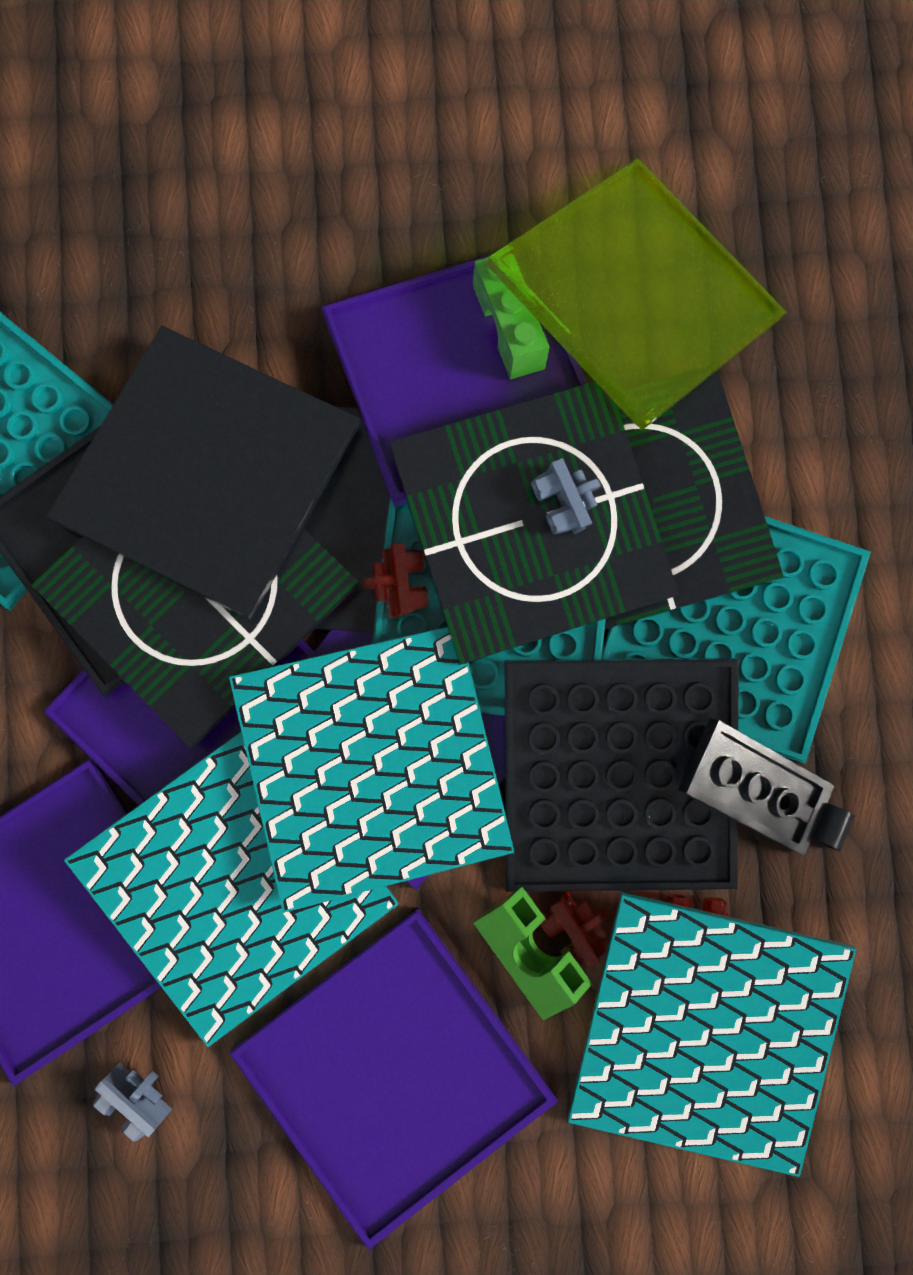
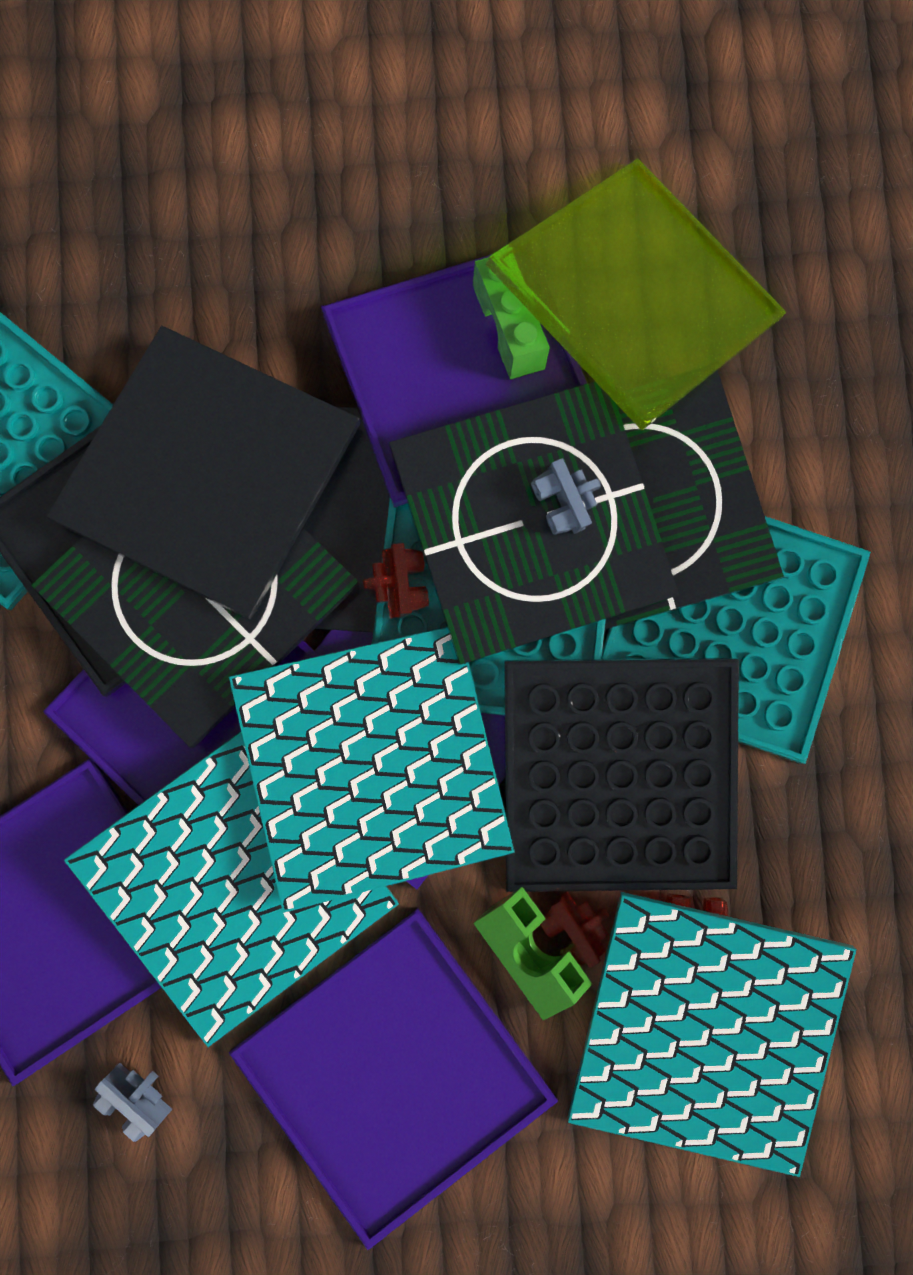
(748, 784): hinge -> none

